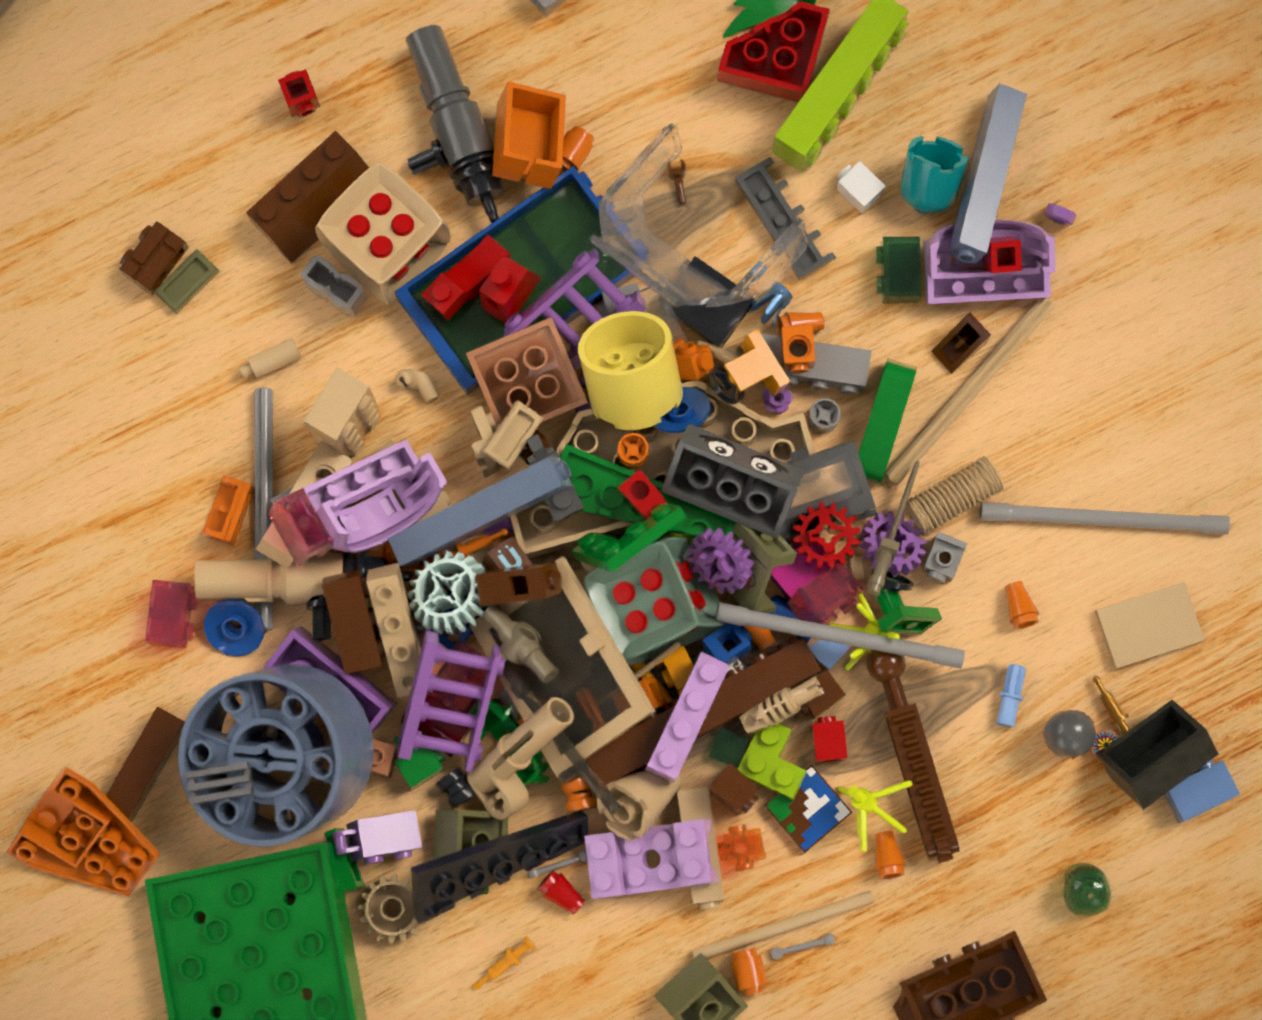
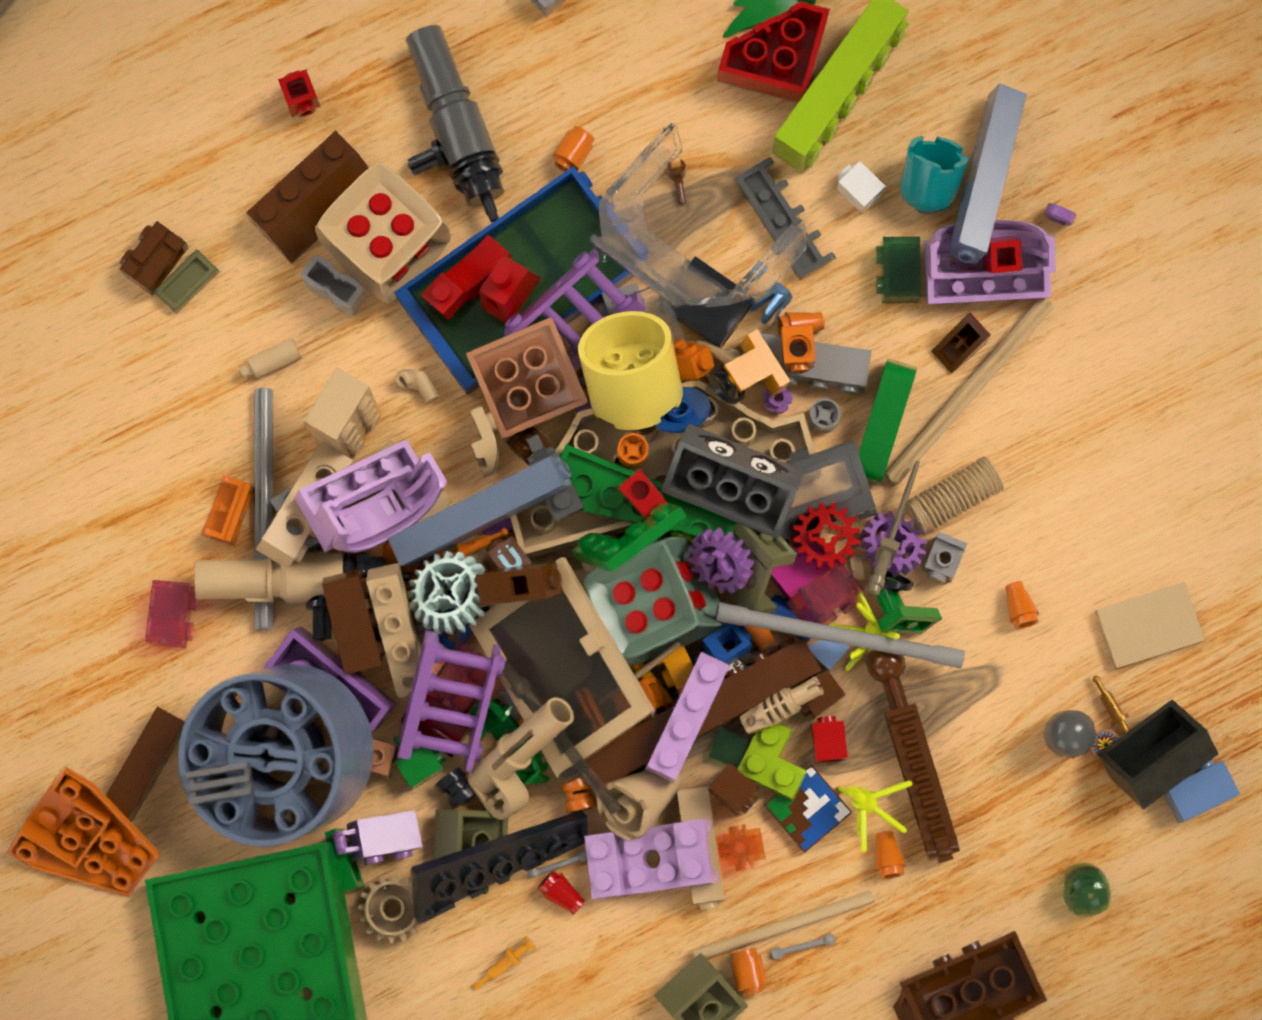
(229, 637): blue dish -> none
(300, 527): clear pink brick -> none
(512, 434): tan tile -> none
(520, 643): dark tan pin -> none
(529, 135): orange piece -> none
(1006, 512): light grey piece -> none
(1011, 695): light blue axle -> none

